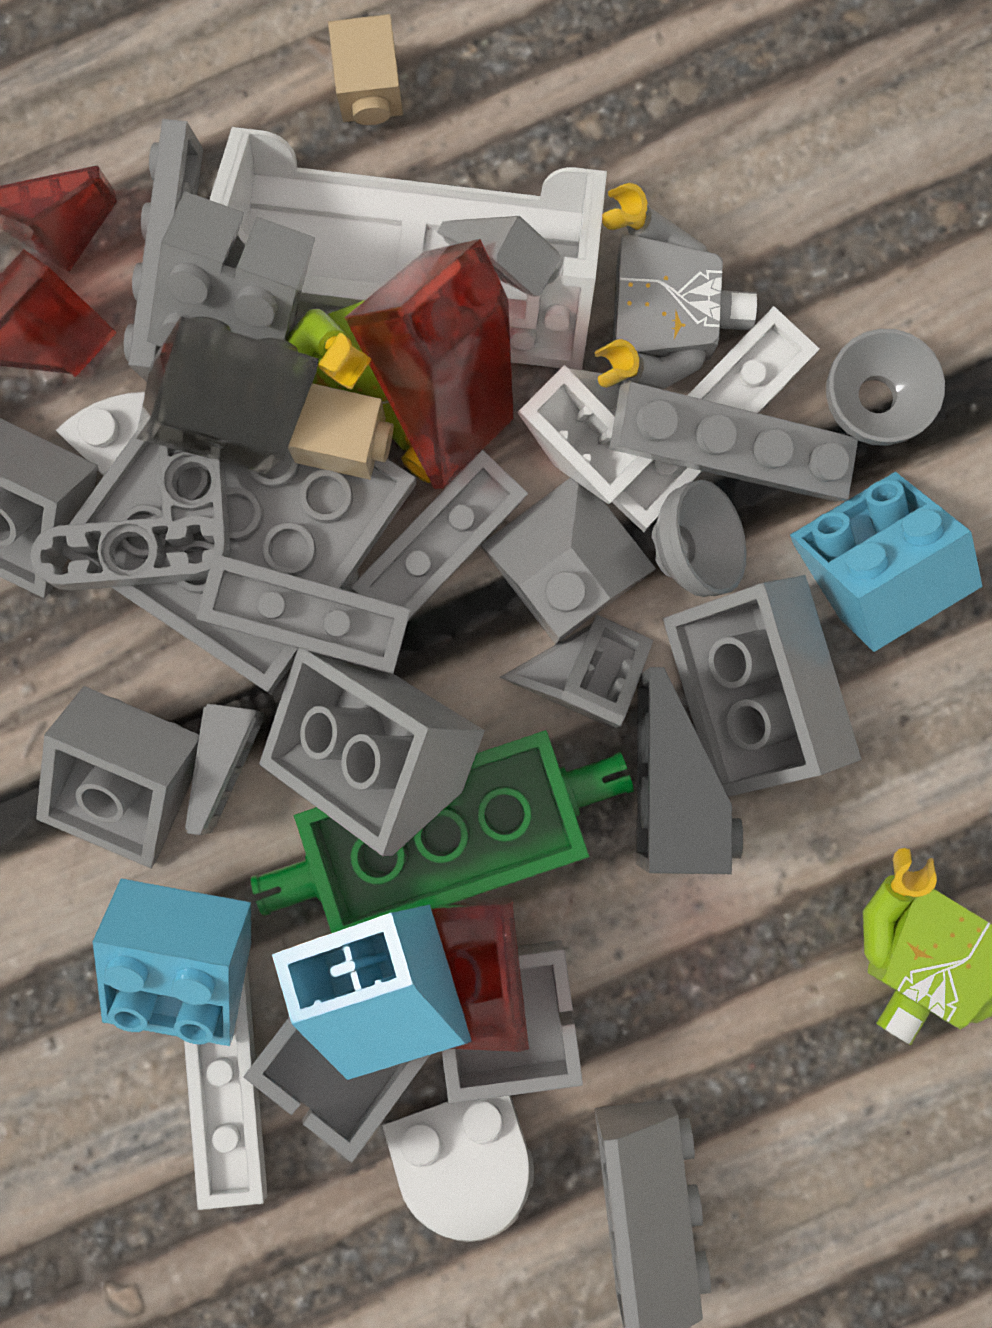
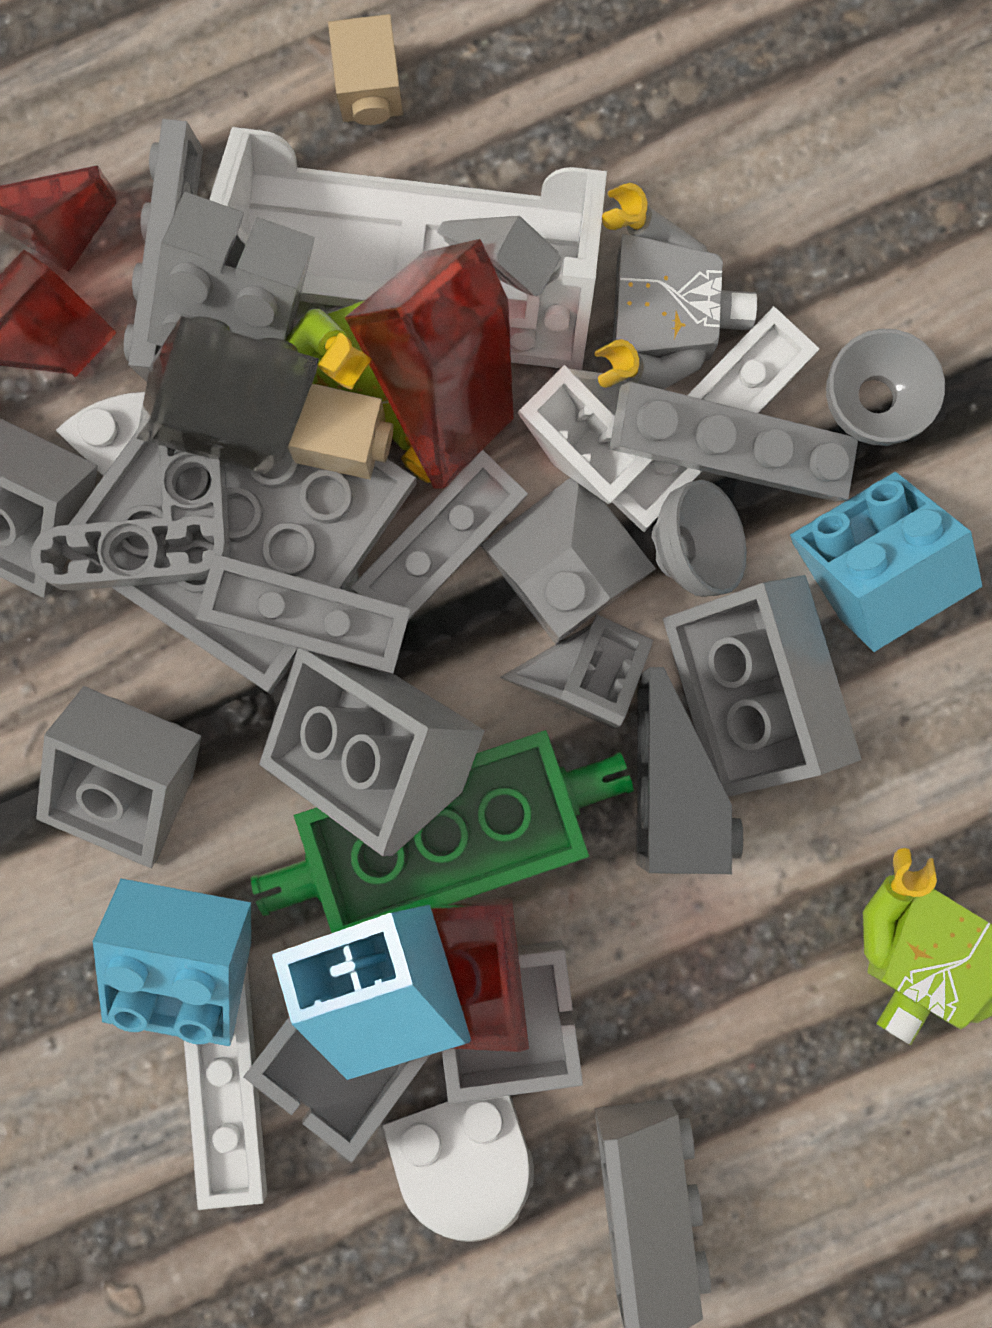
(221, 753): light grey slope -> none

